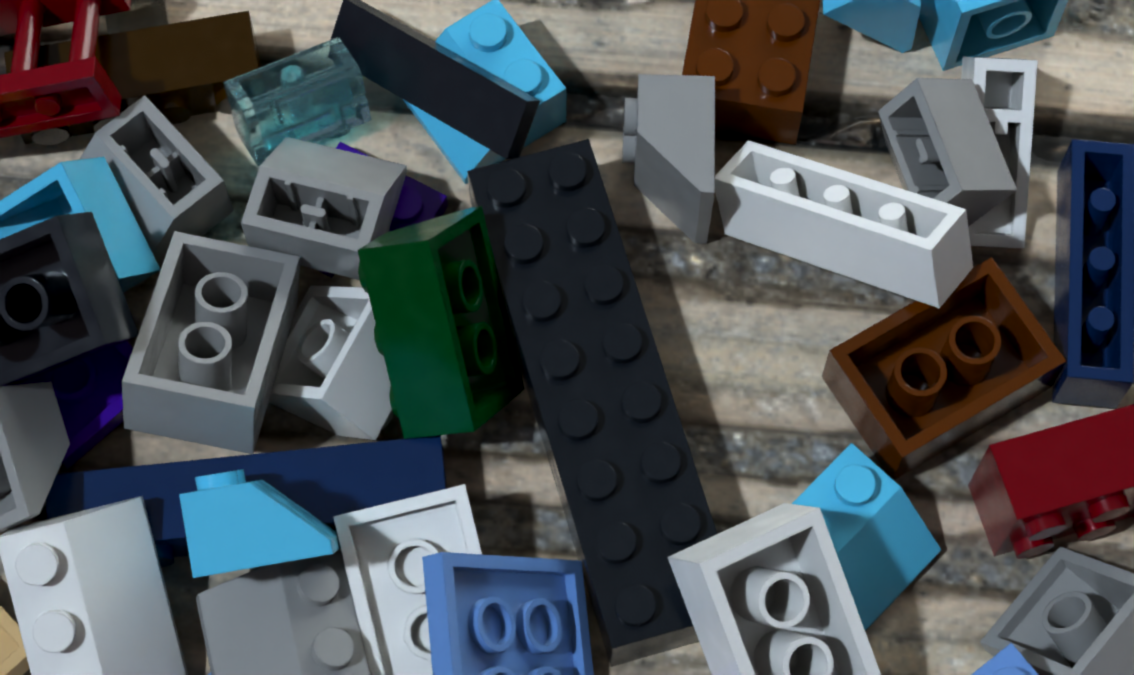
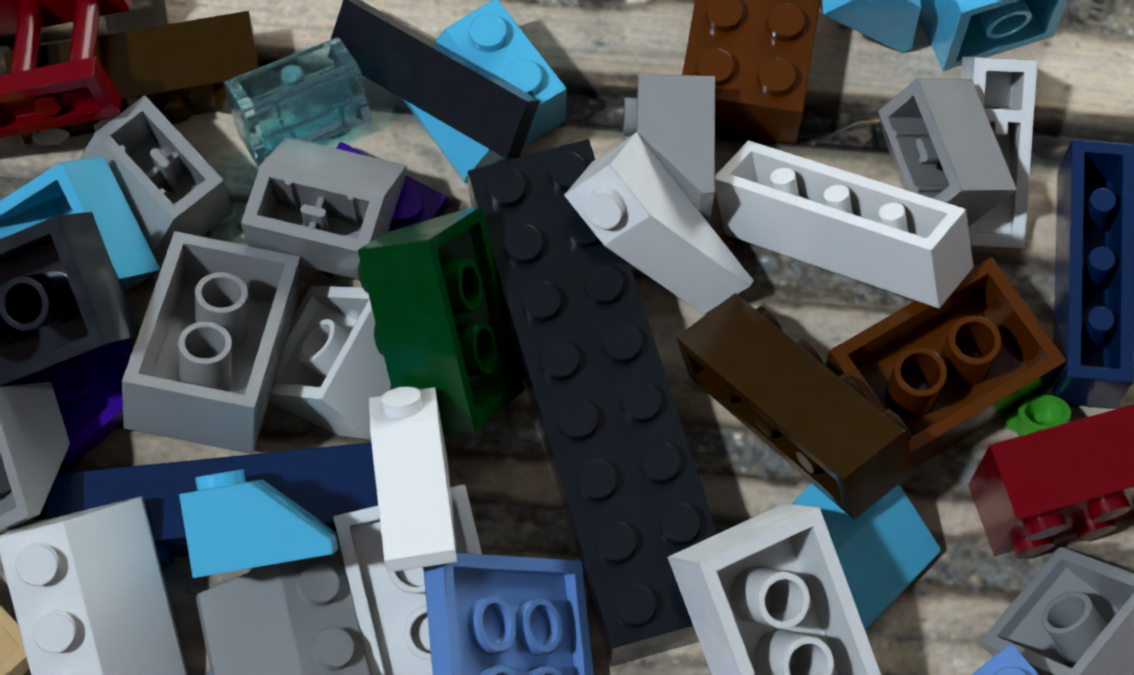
(412, 479): none -> white slope
(655, 226): none -> white slope
(798, 404): none -> dark brown brick
(1038, 413): none -> bright green plate

